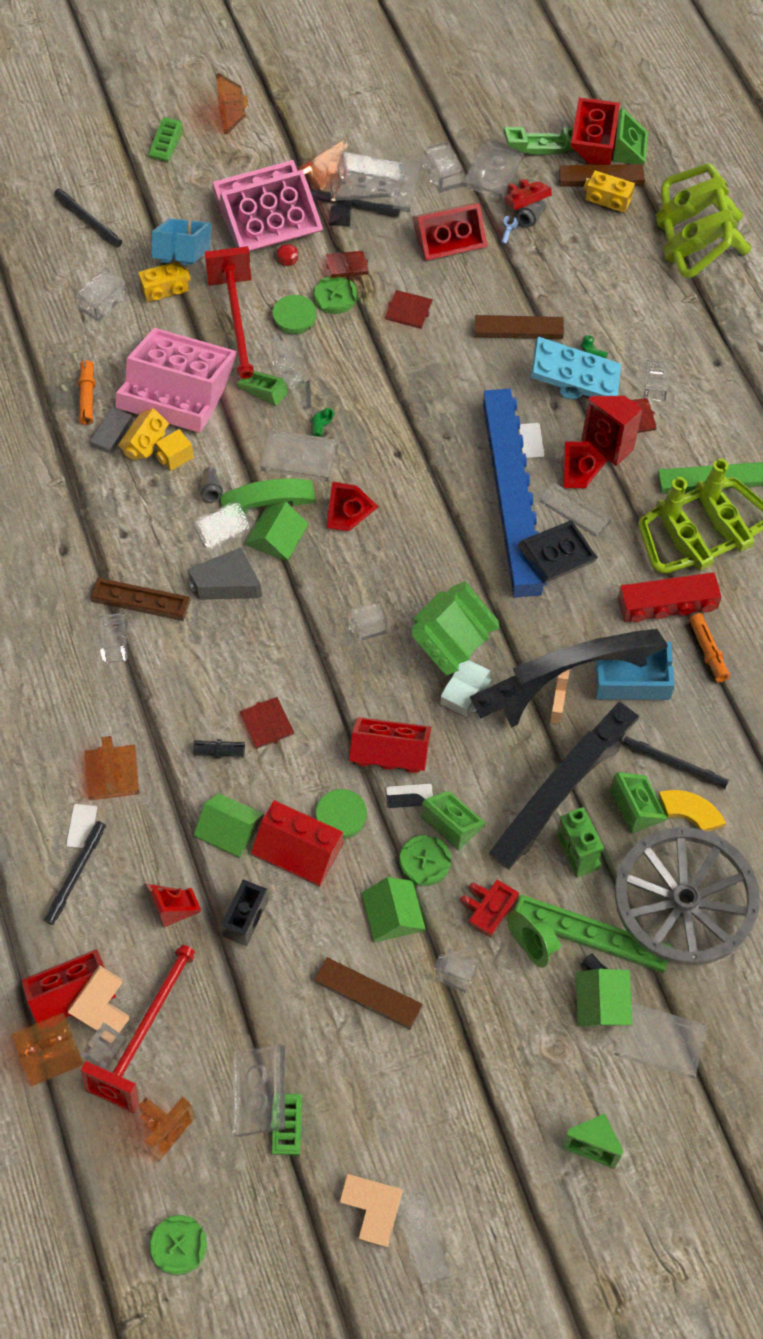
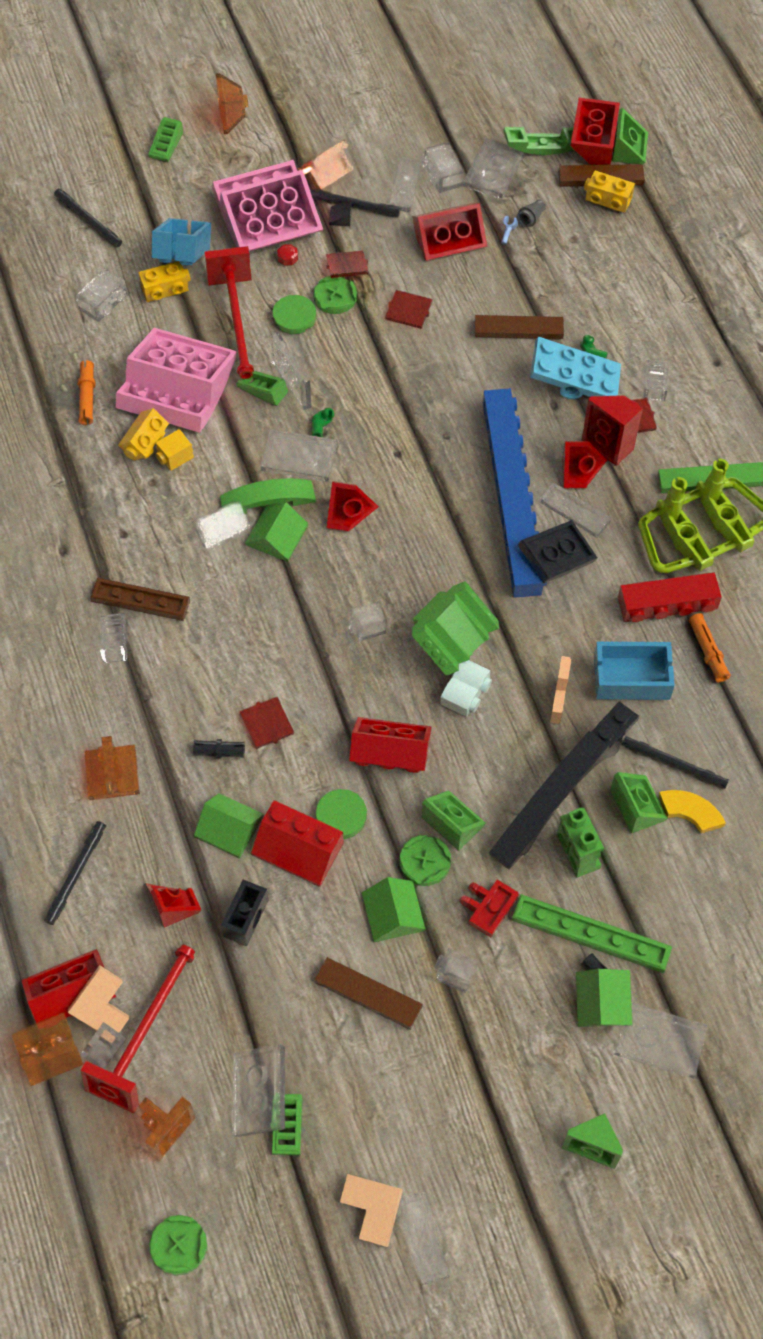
(81, 824): white sticker -> none
(111, 430): flat silver tile -> none
(210, 486): dark grey cone -> none
(225, 578): dark grey slope -> none
(366, 178): clear wedge -> none
(408, 795): sticker -> none
(517, 691): black slope -> none
(526, 194): red hinge -> none
(532, 440): white sticker -> none
(534, 937): bright green piece -> none
(688, 890): flat silver wheel -> none
(704, 231): lime piece -> none

